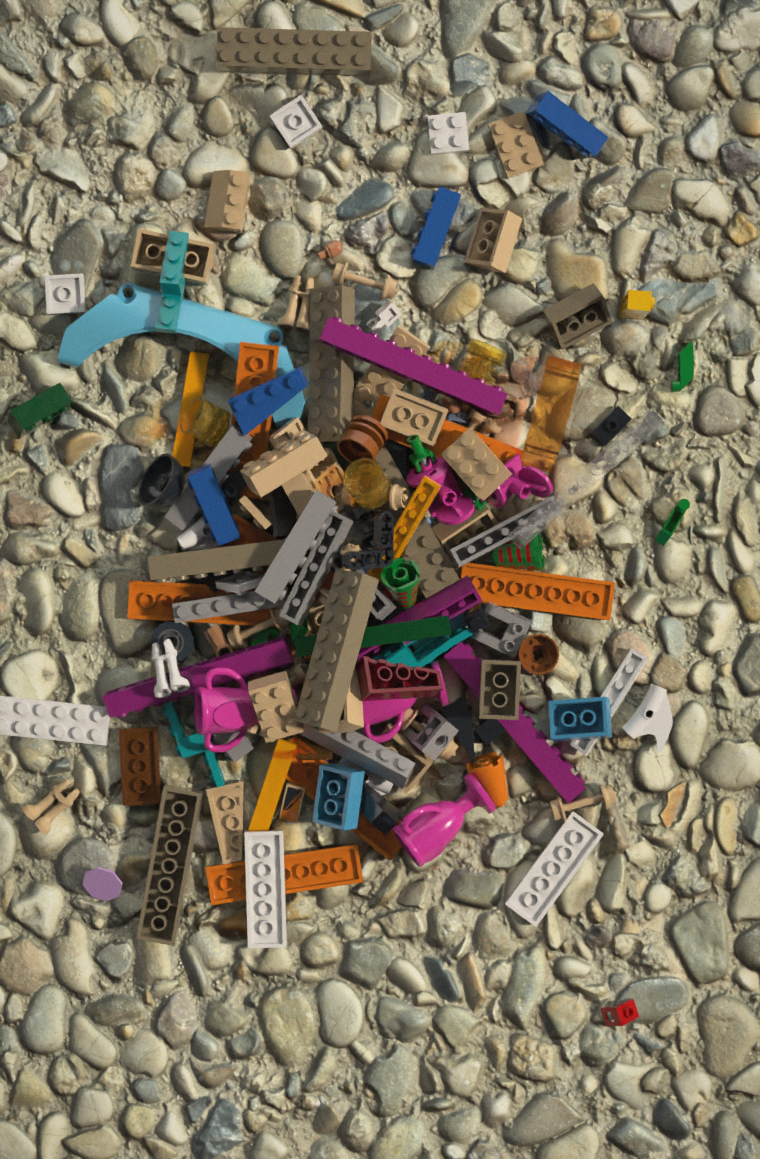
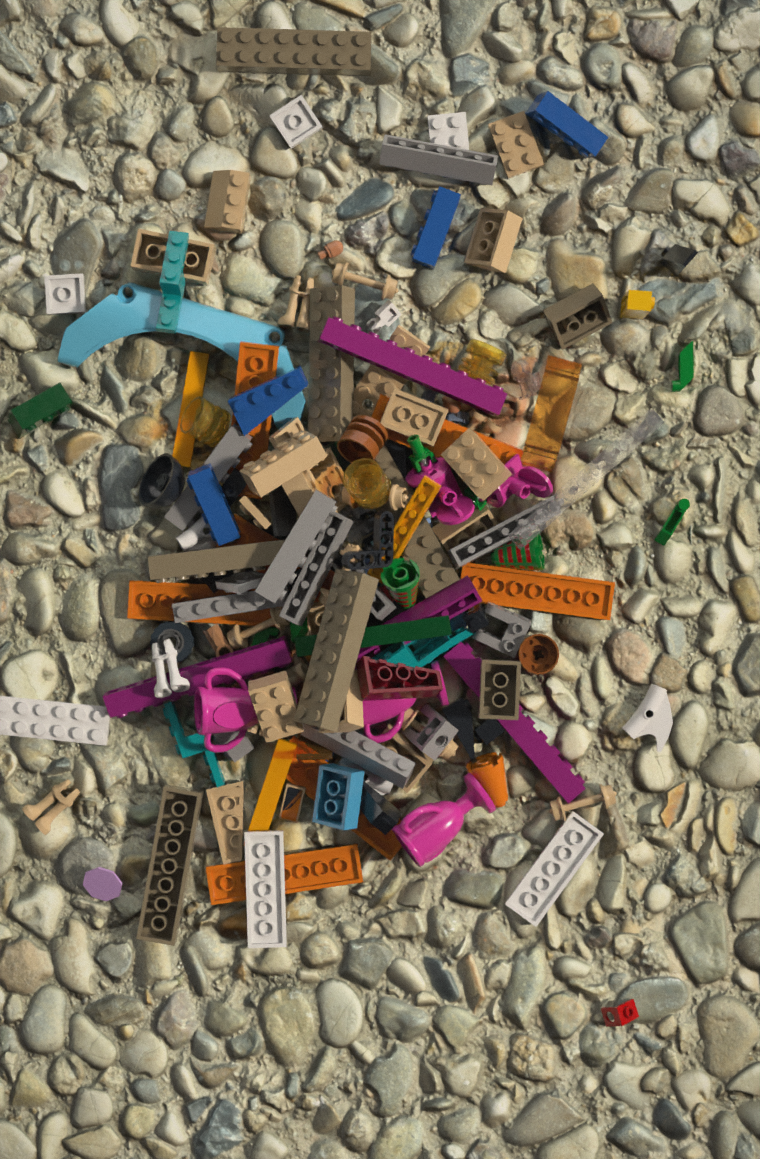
(140, 766): reddish brown plate -> none
(438, 160): none -> light grey brick
(580, 719): dark azure brick -> none
(611, 426): black plate -> none
(617, 690): white plate -> none
(677, 258): none -> black slope

